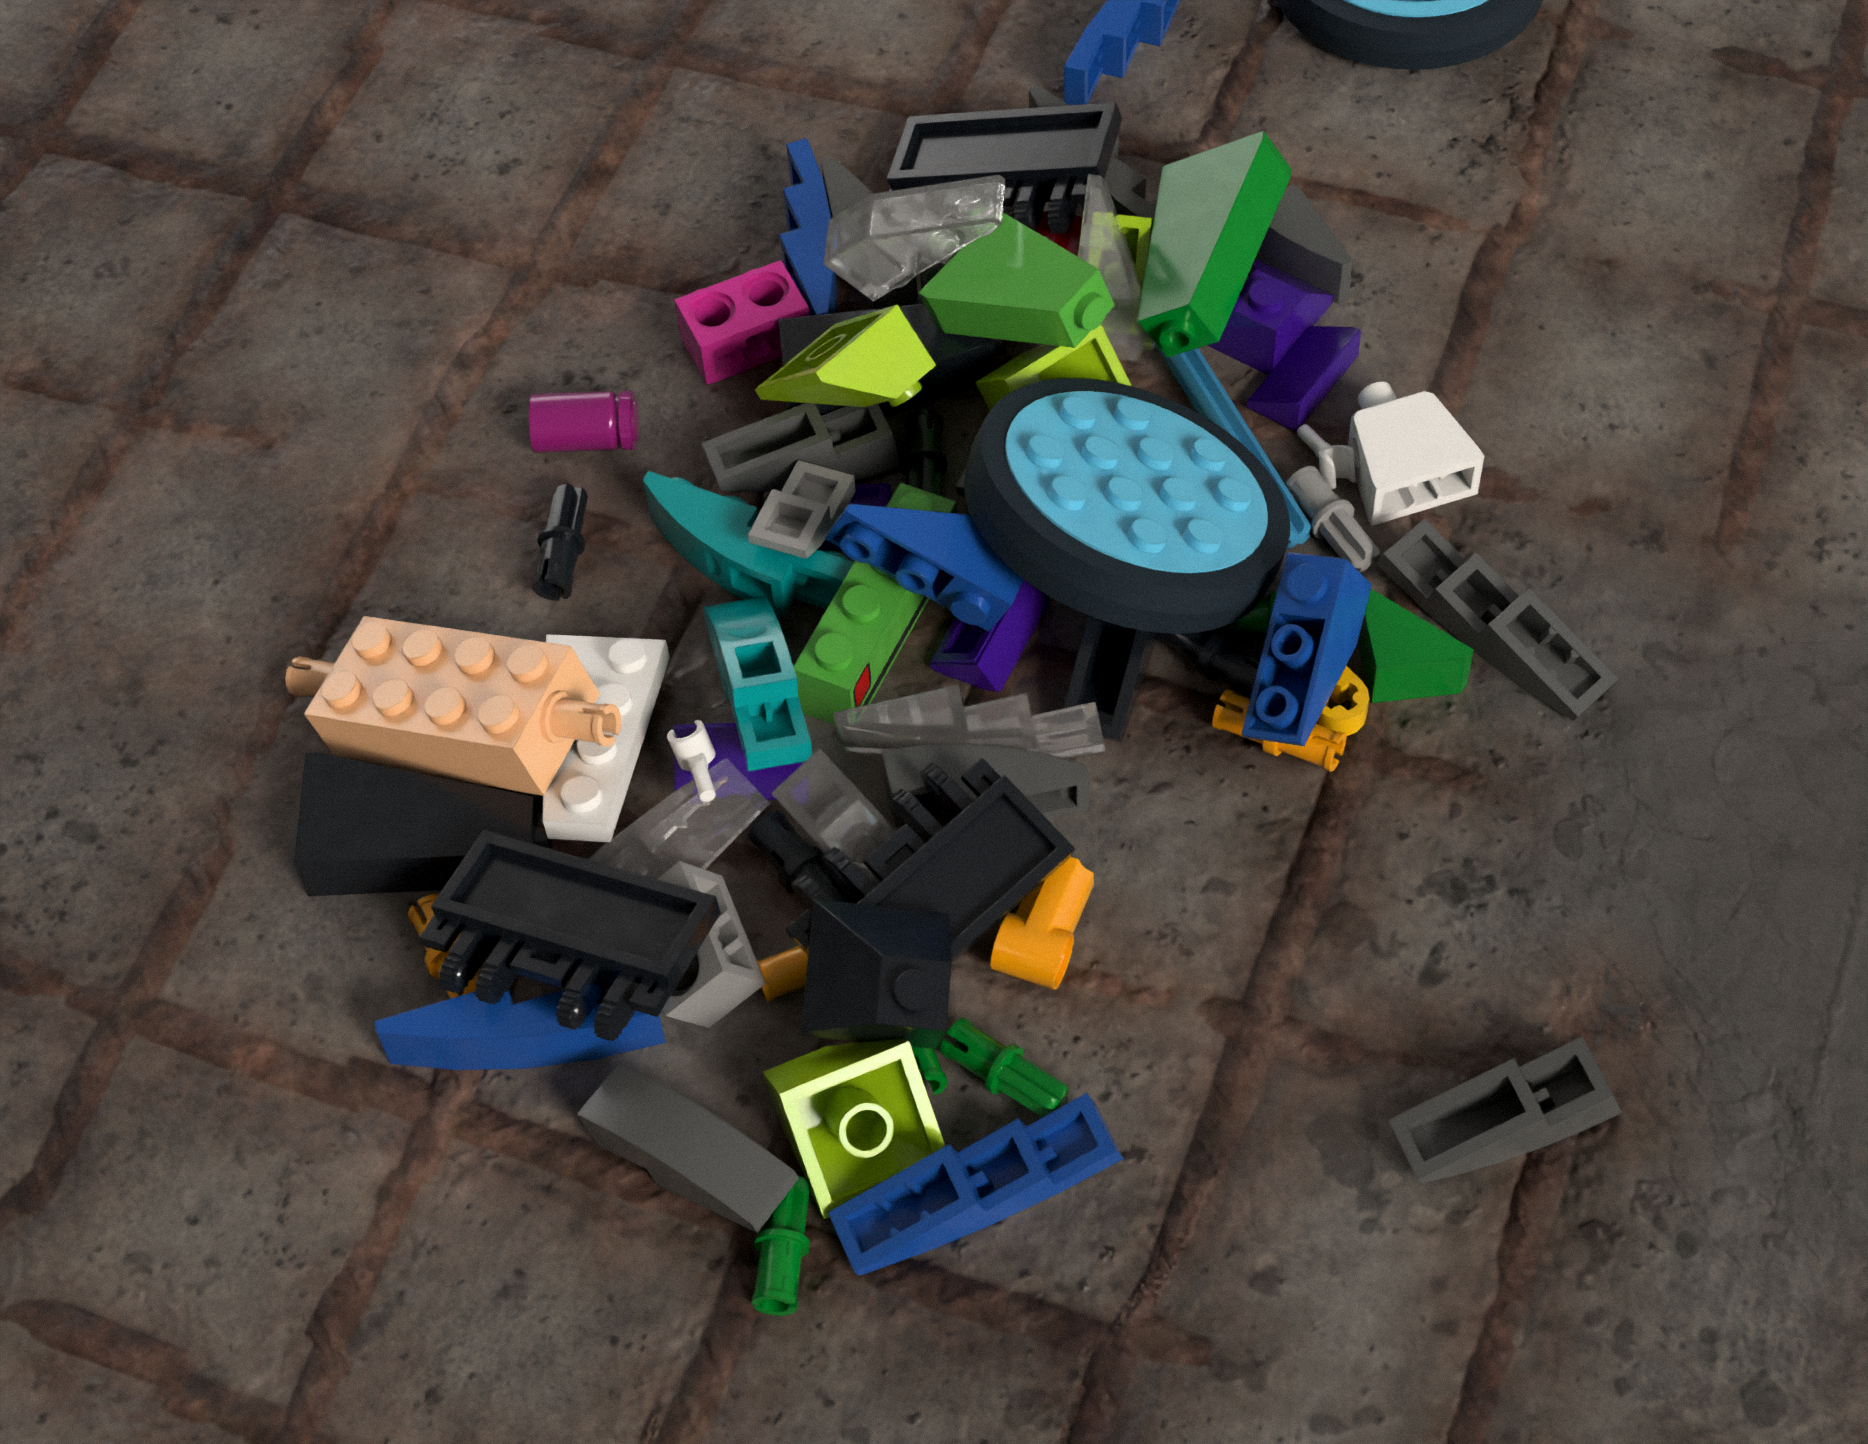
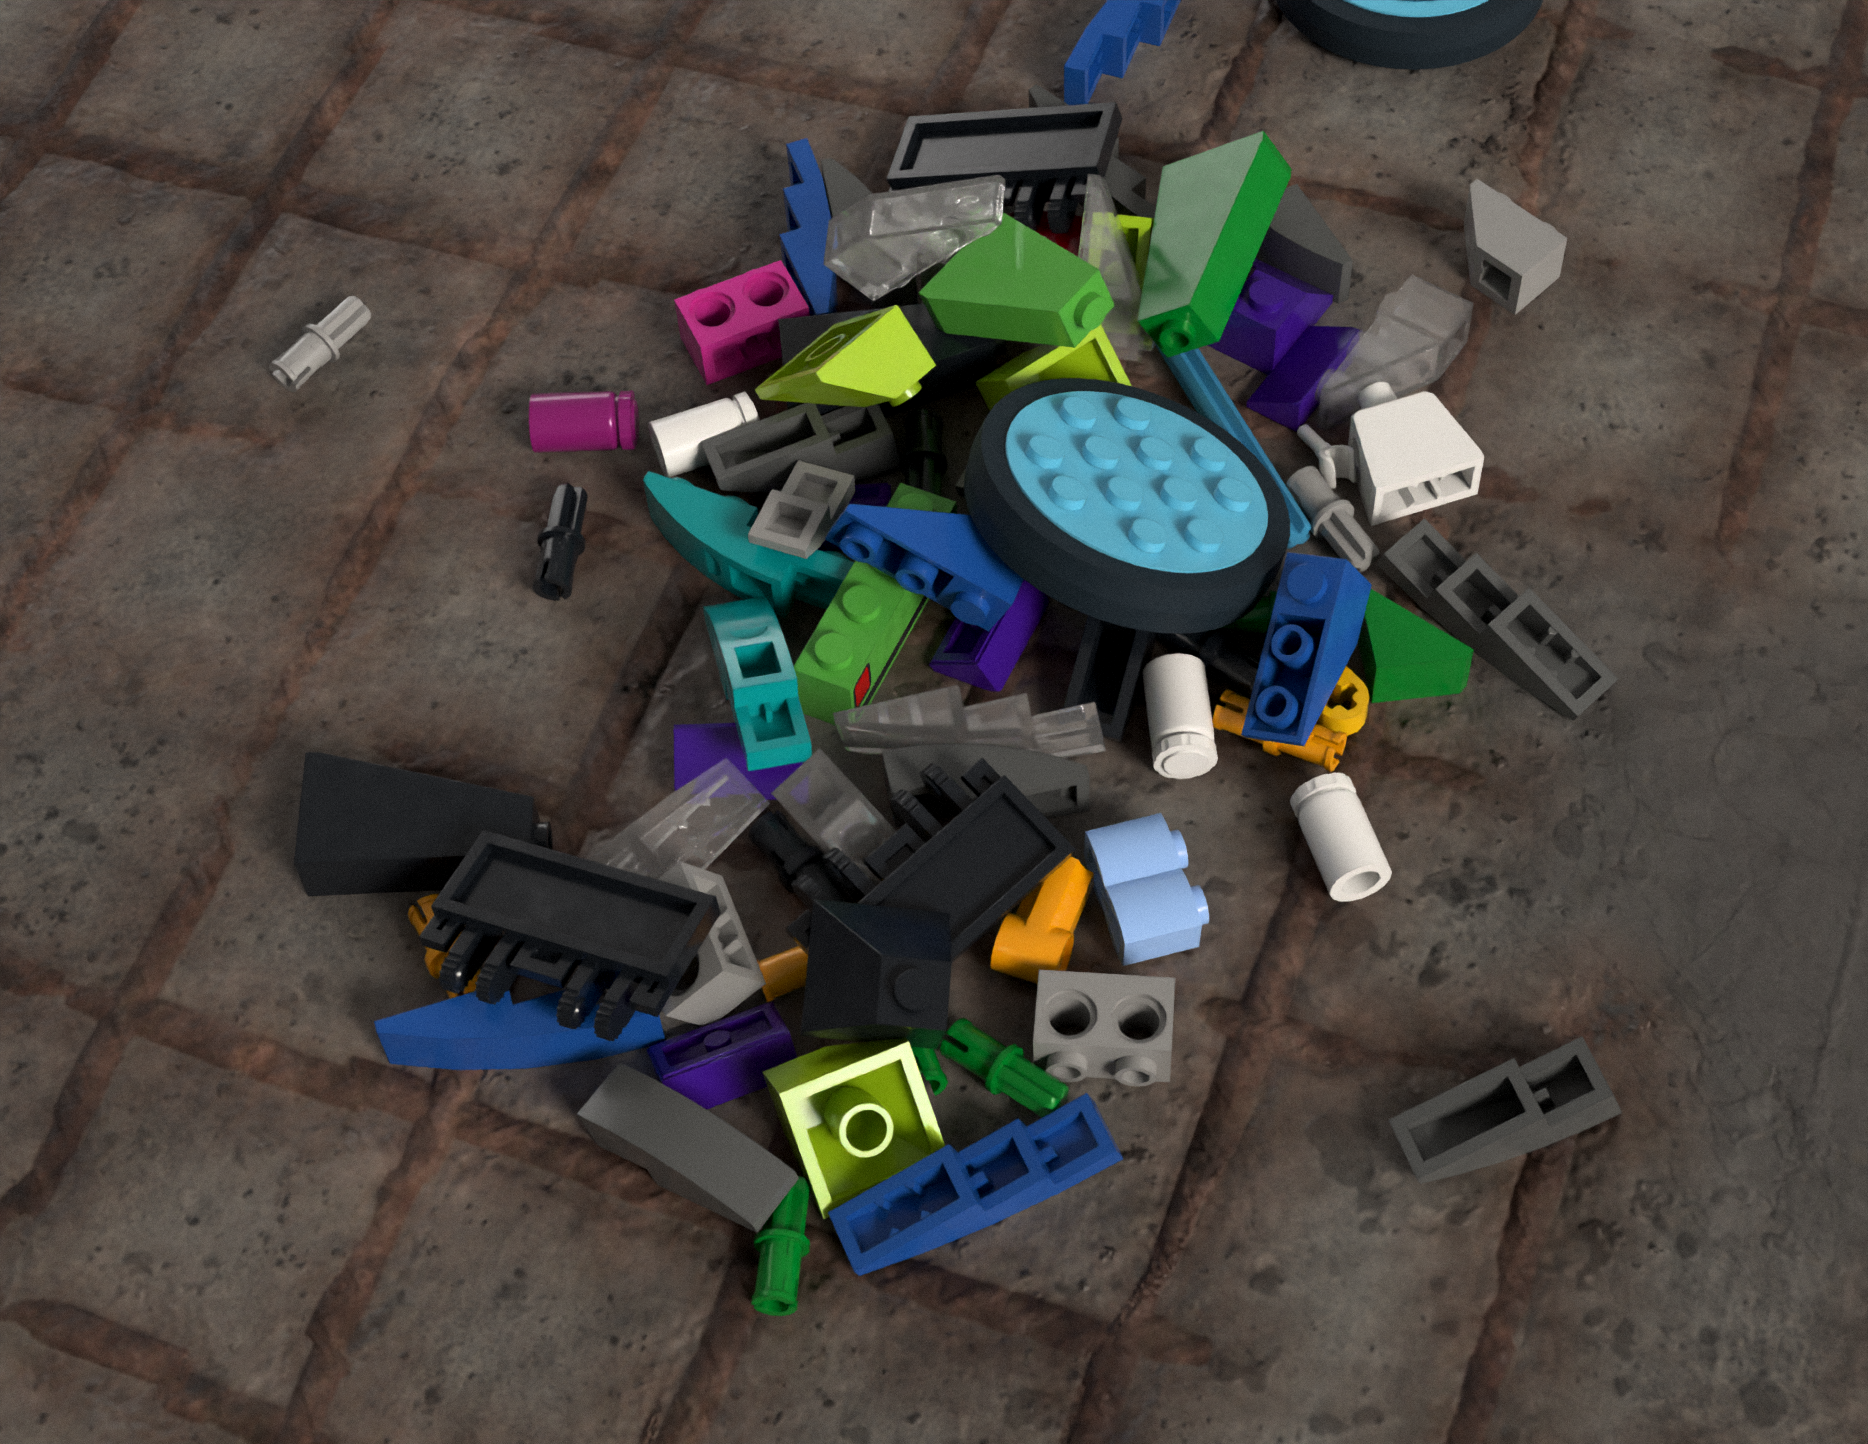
(319, 344): none -> light grey axle
(454, 703): light nougat brick -> none
(594, 778): white wing -> none
(680, 435): none -> white piece
(694, 755): white hand -> none
(724, 1056): none -> dark purple slope
(1105, 1010): none -> light grey brick
(1145, 889): none -> light blue brick
(1179, 716): none -> white piece
(1340, 837): none -> white piece
(1406, 346): none -> clear slope
(1509, 249): none -> light grey slope

